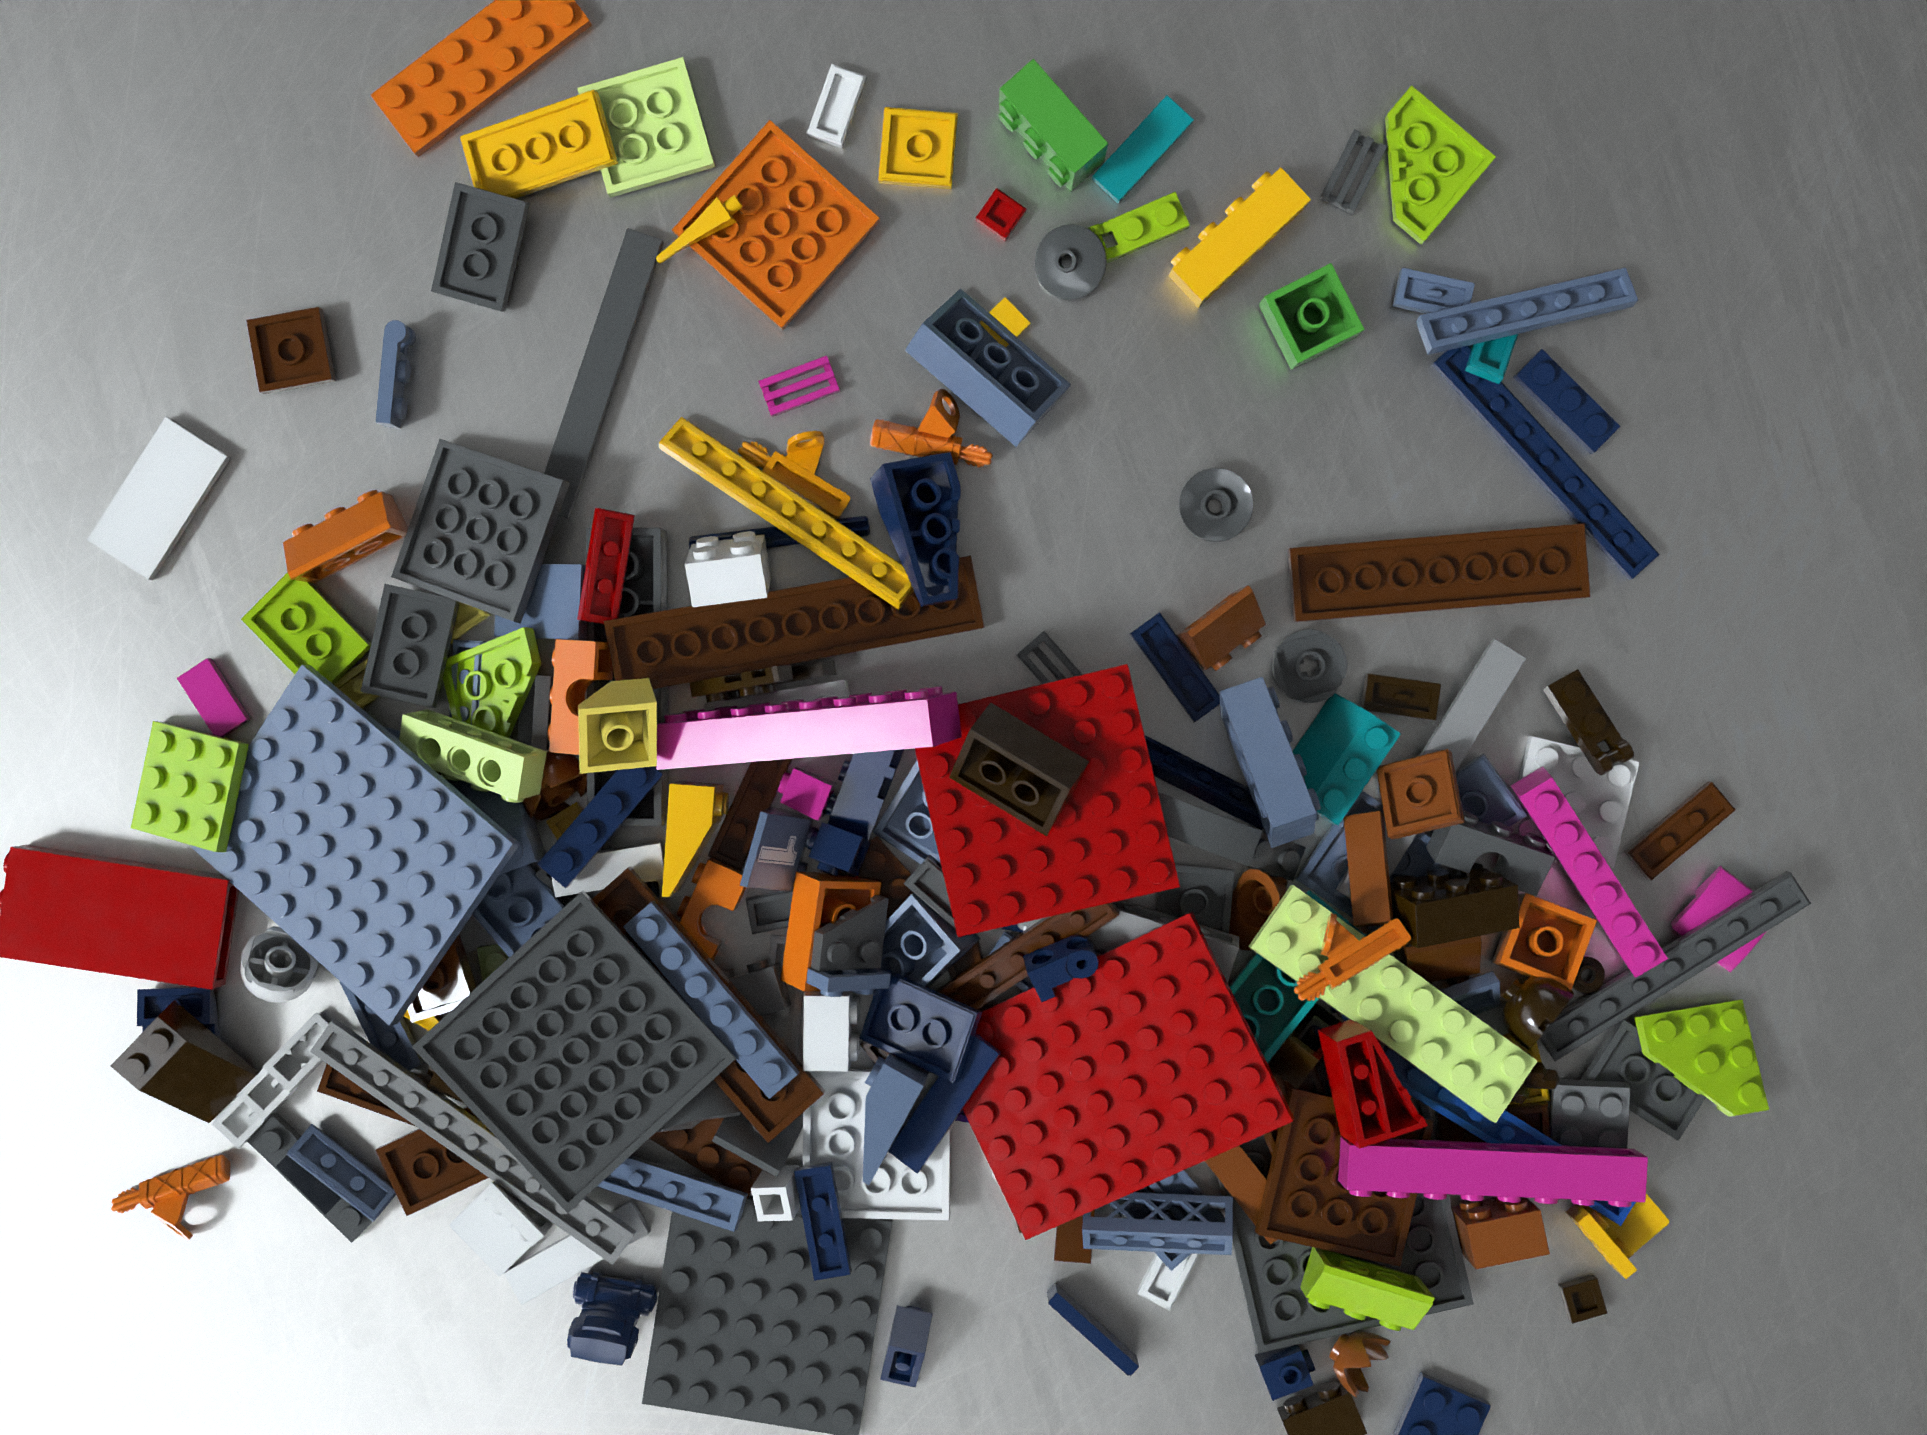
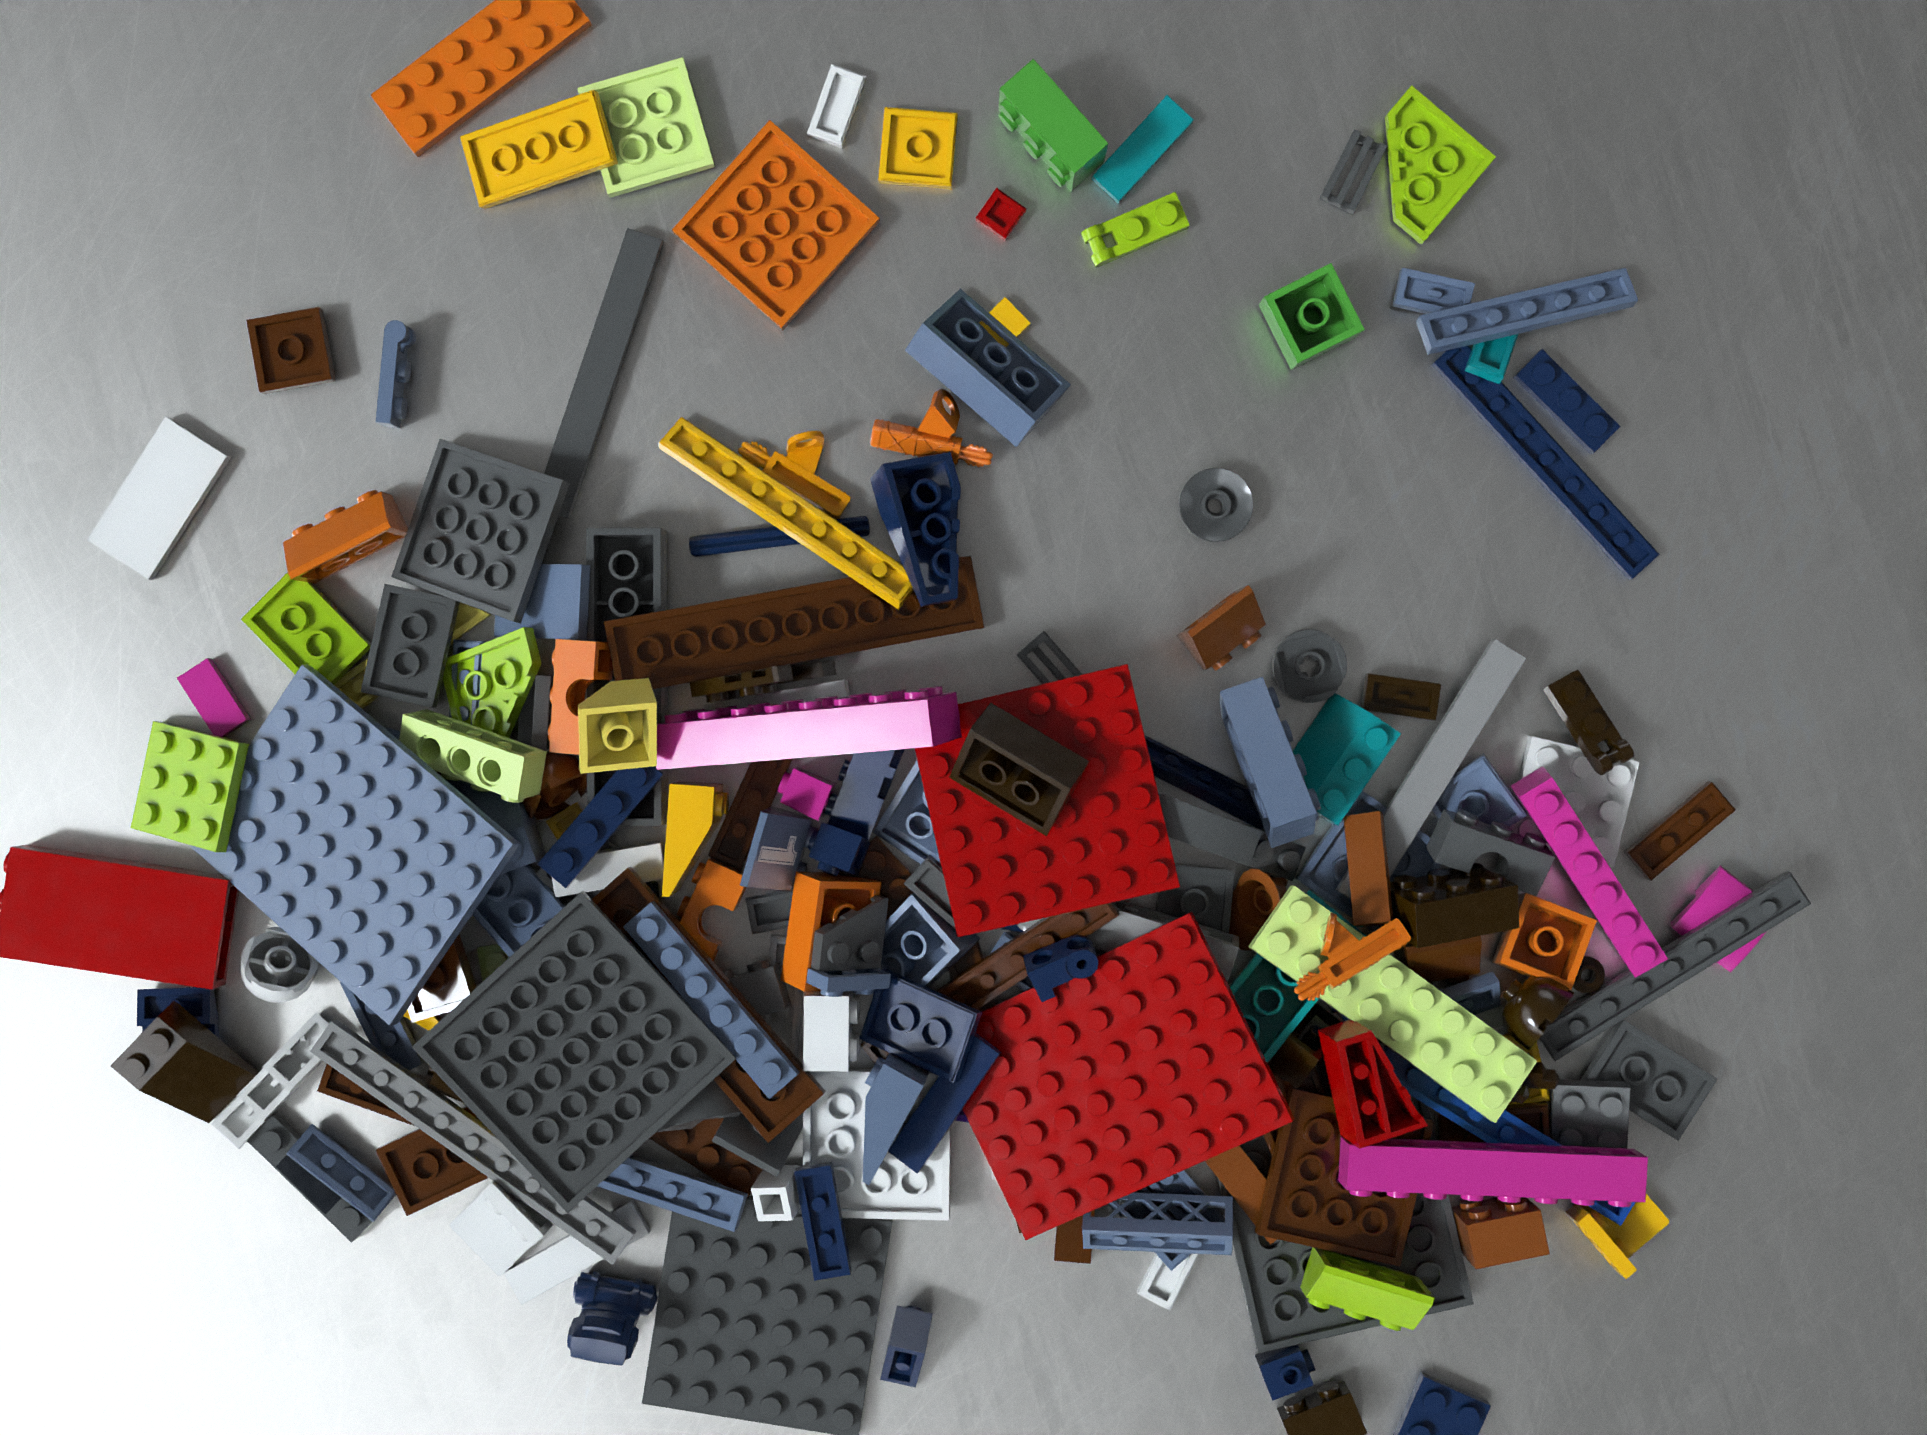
(170, 1191): orange piece -> none
(480, 247): dark grey plate -> none
(605, 566): red tile -> none
(714, 218): yellow piece -> none
(728, 569): white brick -> none
(793, 373): dark pink tile -> none
(1087, 264): dark grey dish -> none
(1092, 1329): dark blue tile -> none
(1176, 667): dark blue tile -> none
(1239, 236): yellow brick -> none
(1354, 1353): dark orange piece -> none
(1420, 794): dark orange tile -> none
(1439, 572): reddish brown plate -> none
(1582, 1299): dark brown tile -> none
(1709, 1053): lime plate -> none

